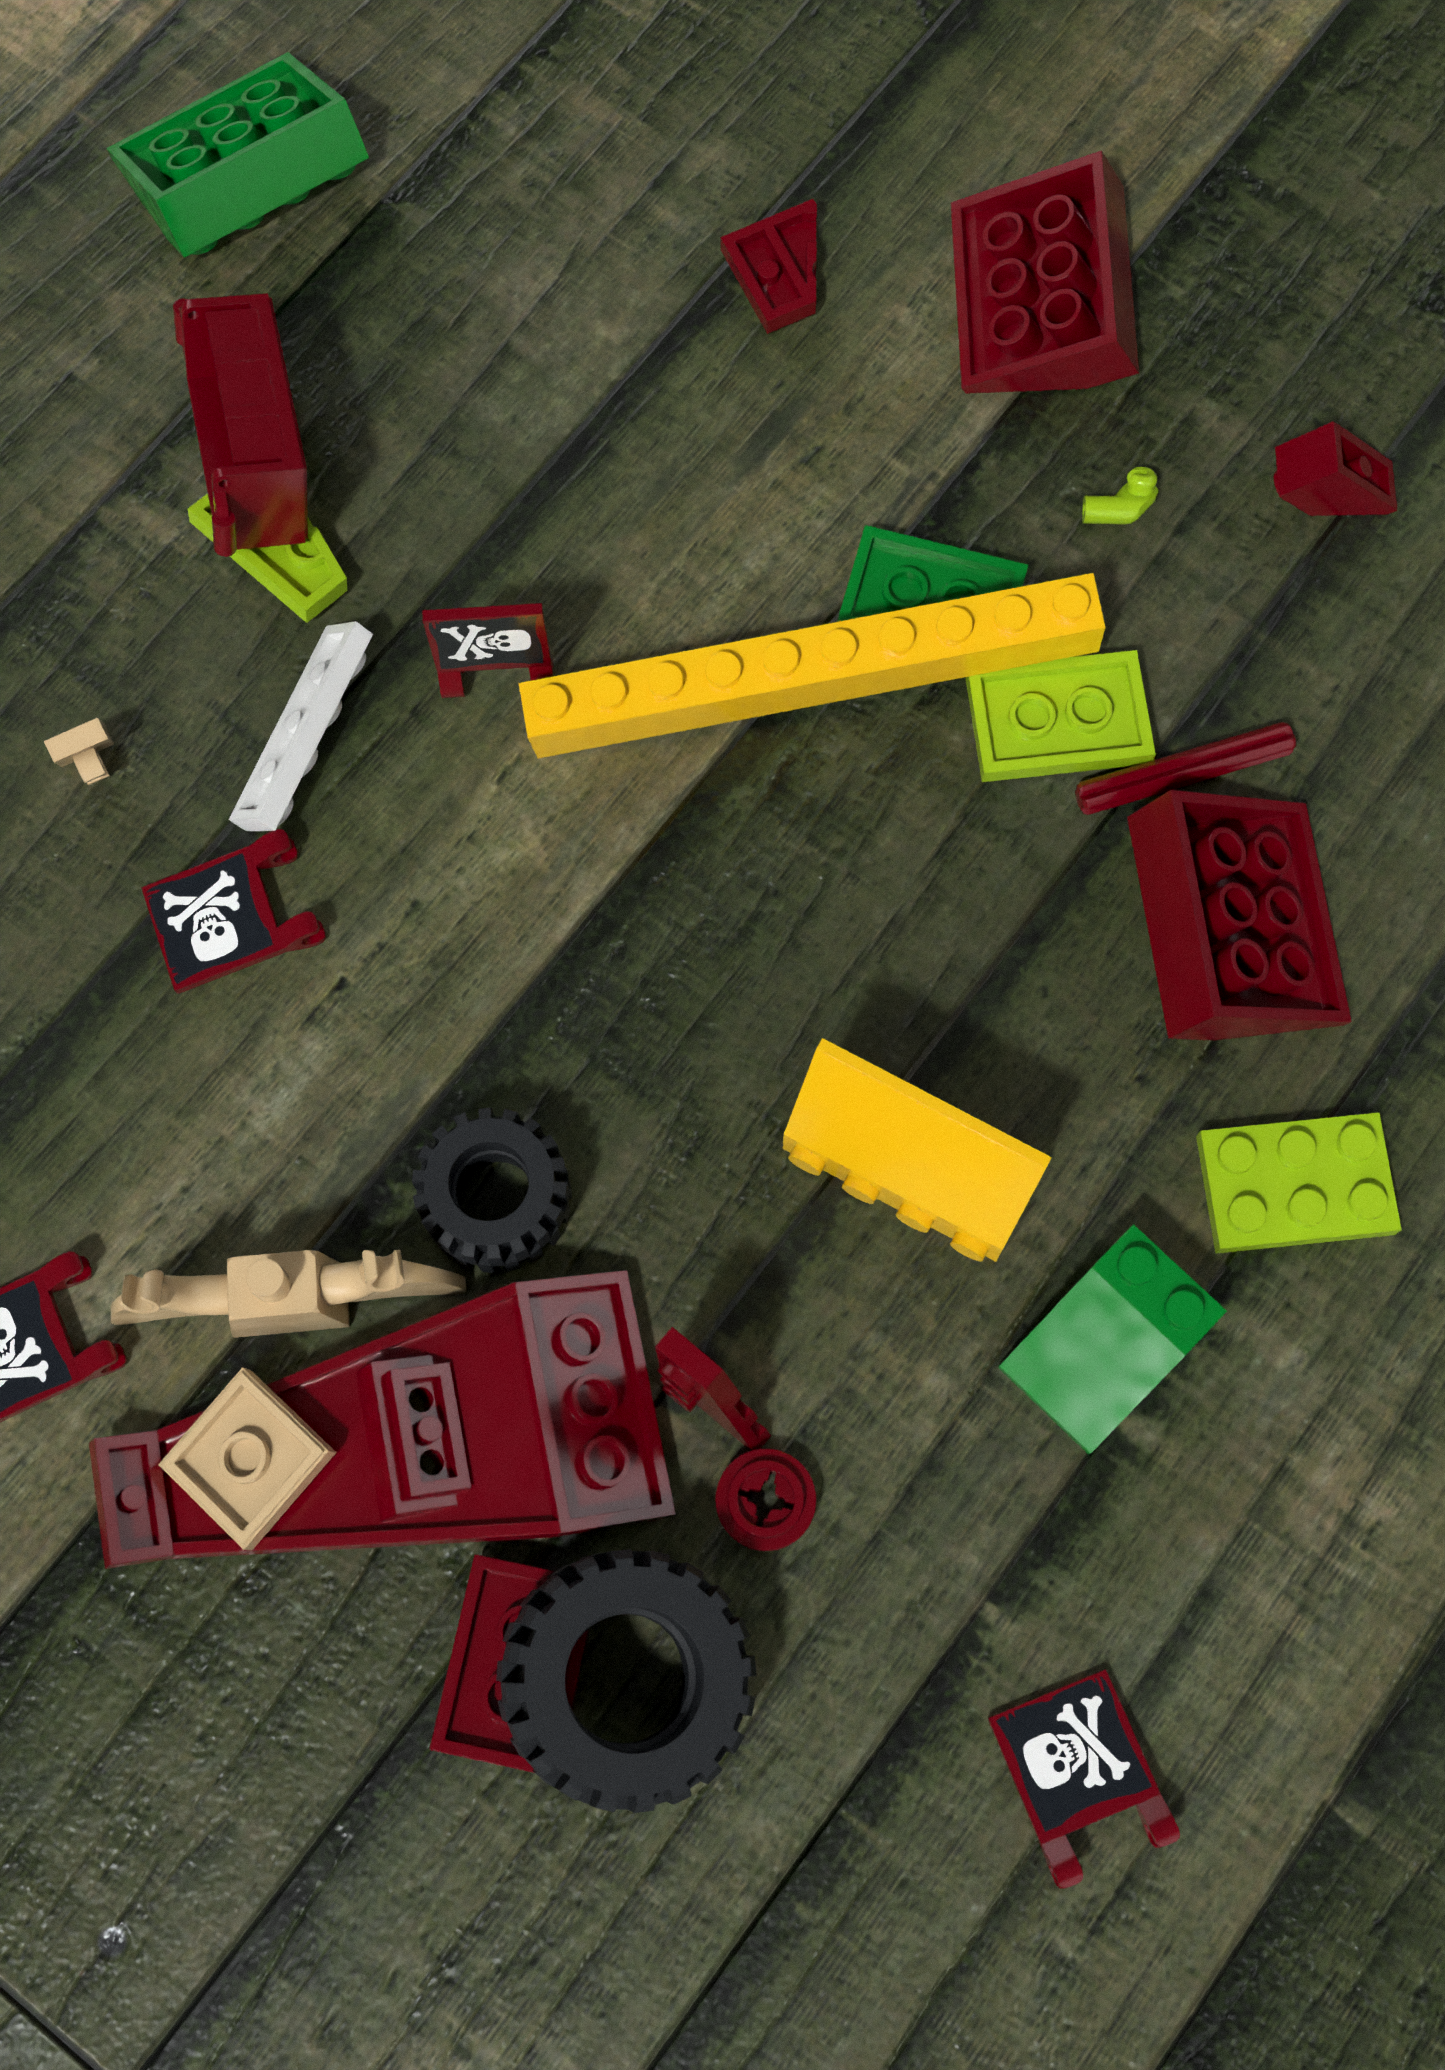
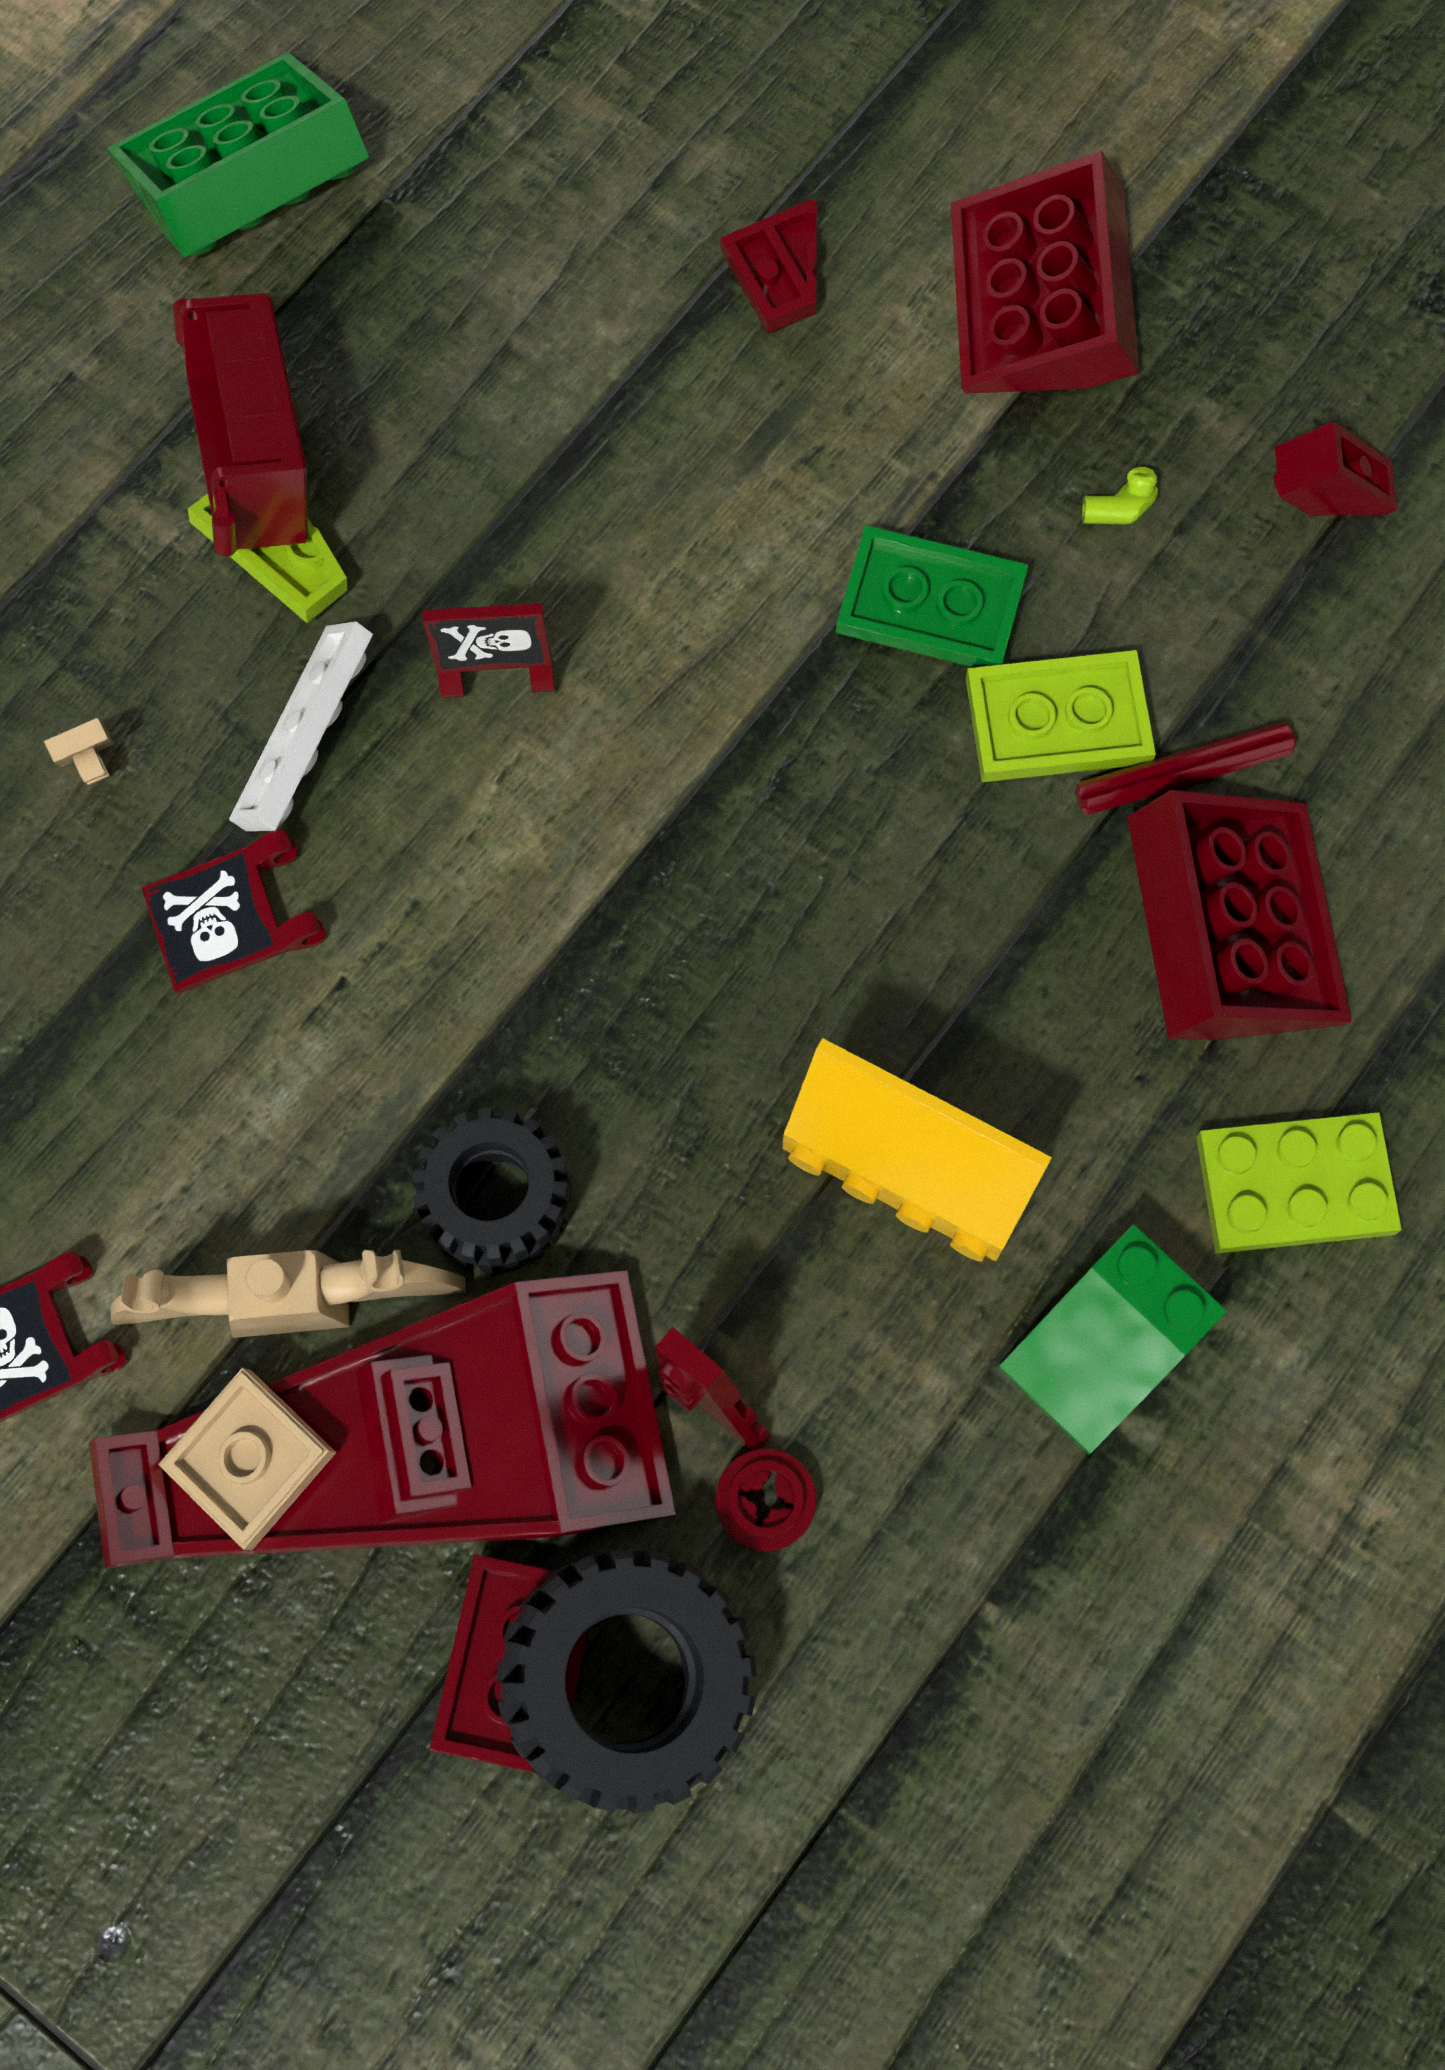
(813, 666): yellow brick -> none
(1076, 1766): flag -> none

